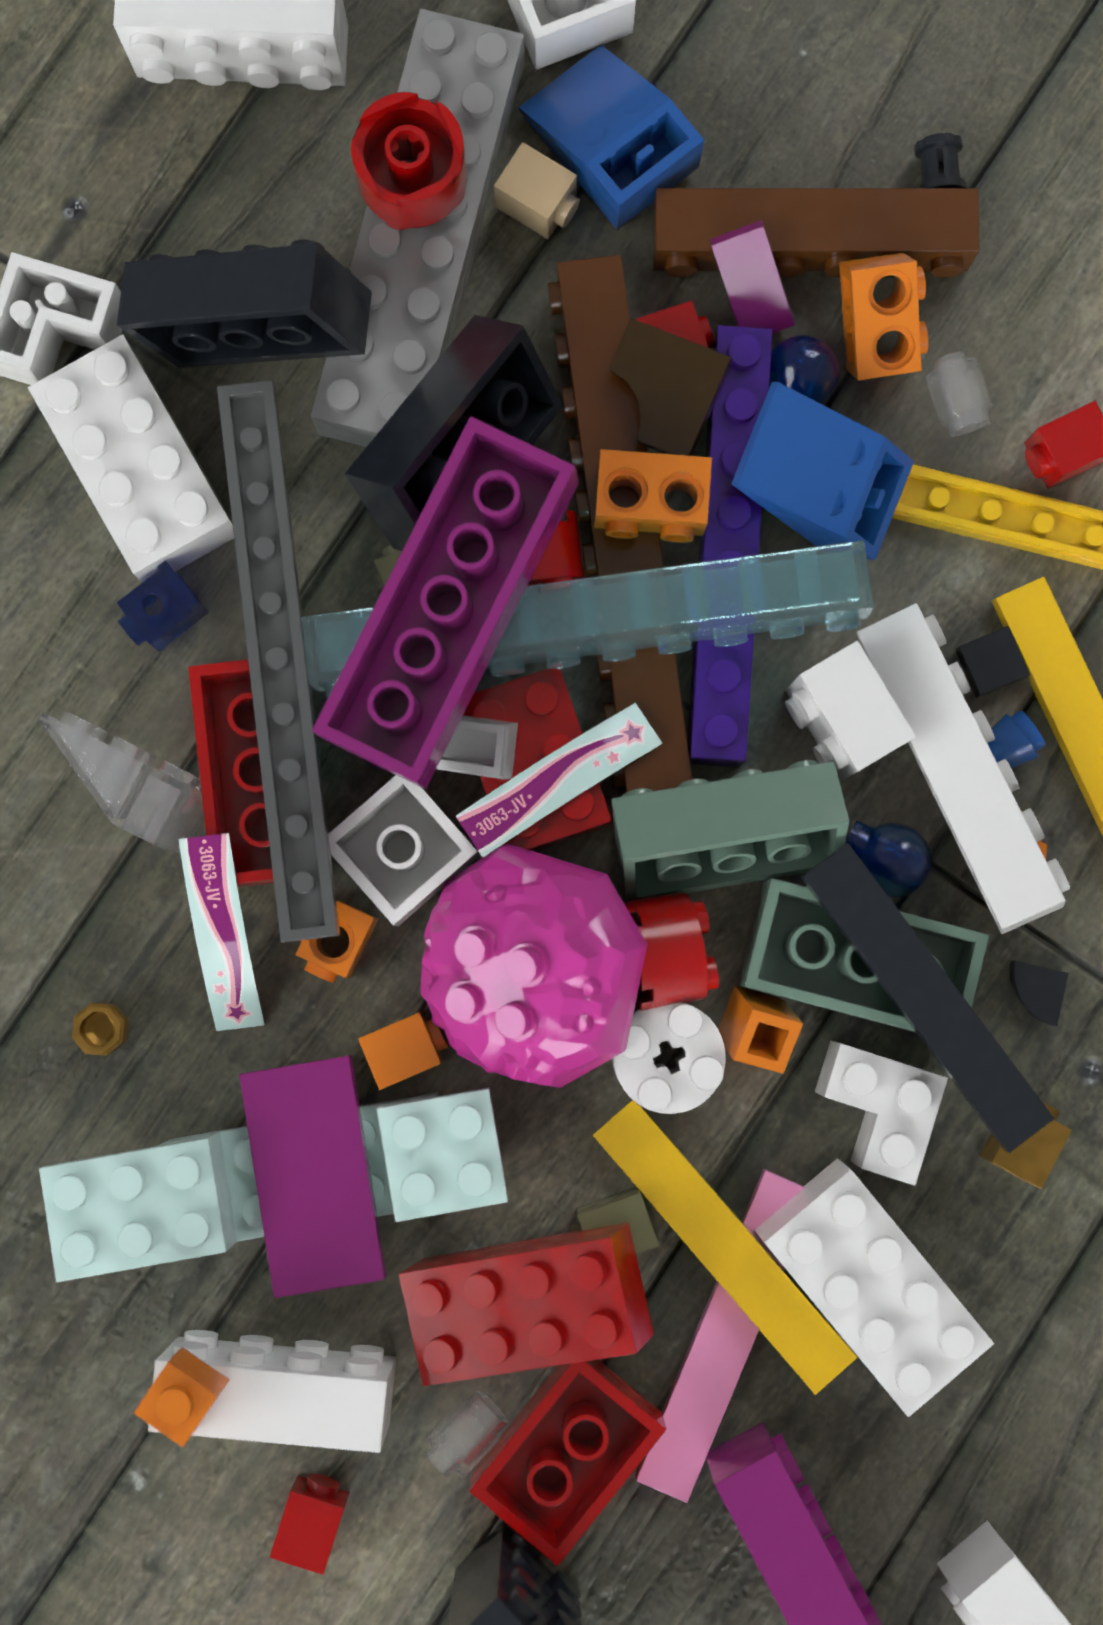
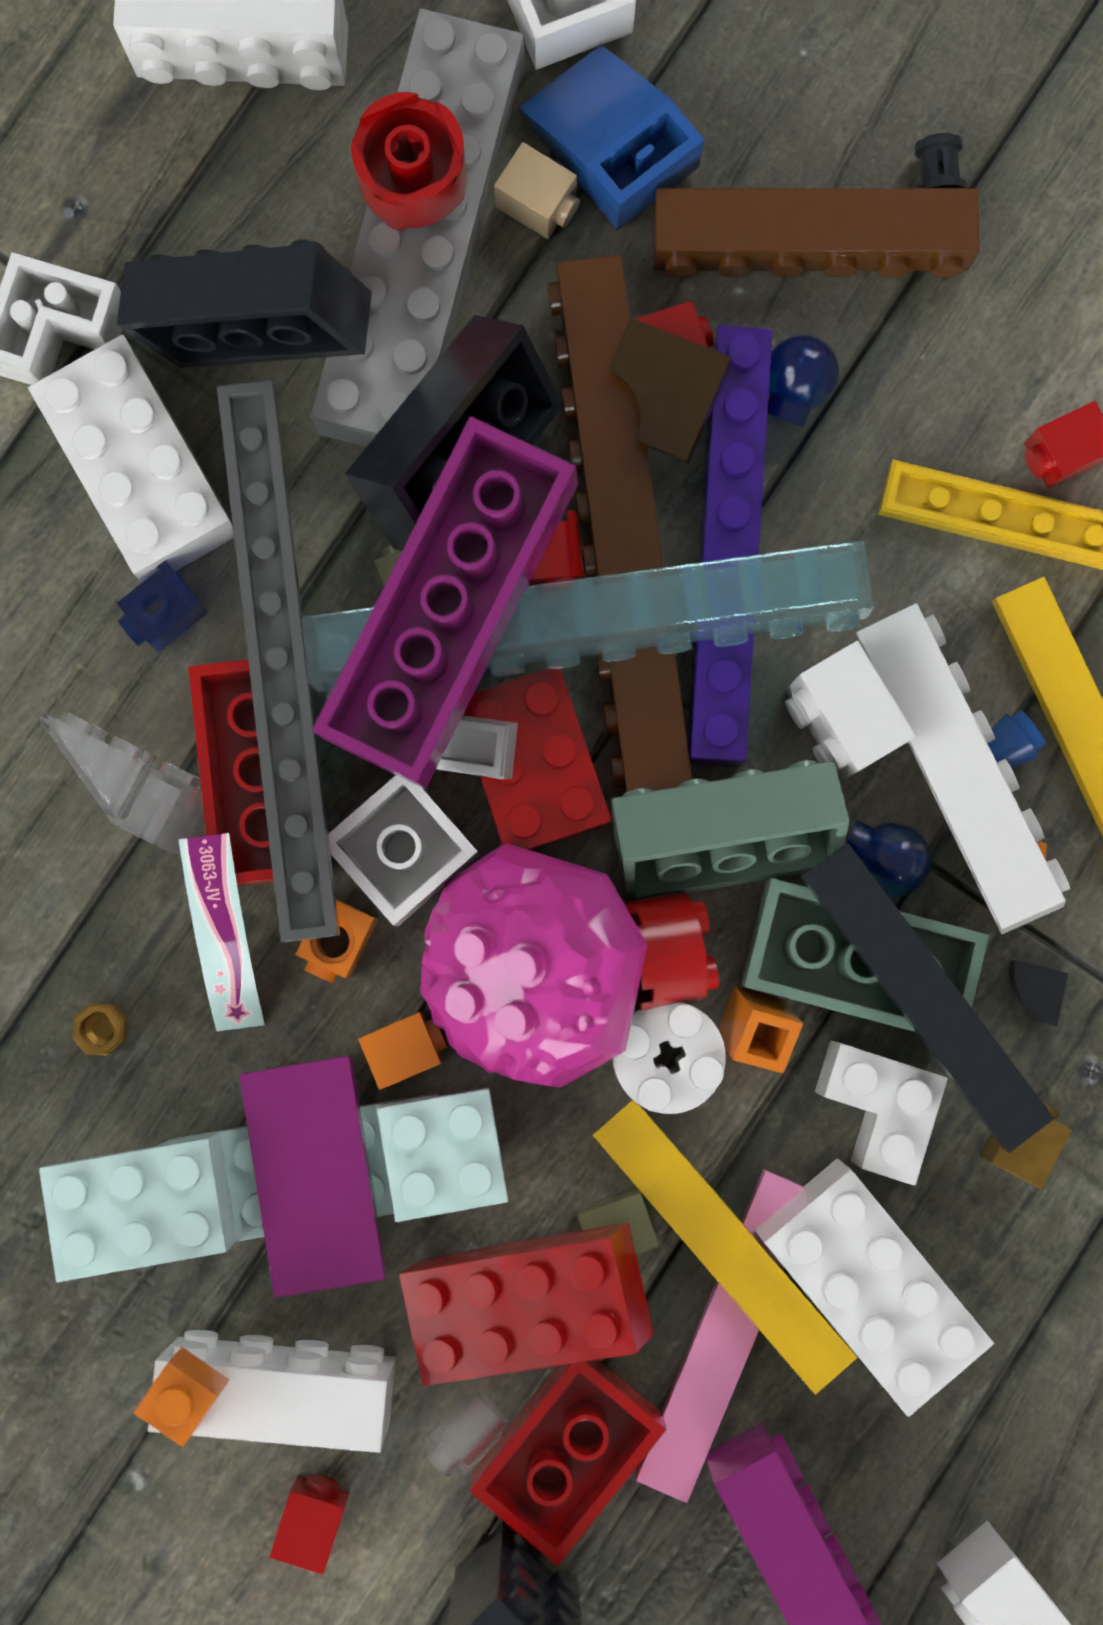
(558, 779): sticker -> none
(652, 478): orange brick -> none
(752, 278): tile -> none
(822, 471): blue slope -> none
(869, 319): orange brick -> none
(959, 394): clear brick -> none
(992, 662): black tile -> none

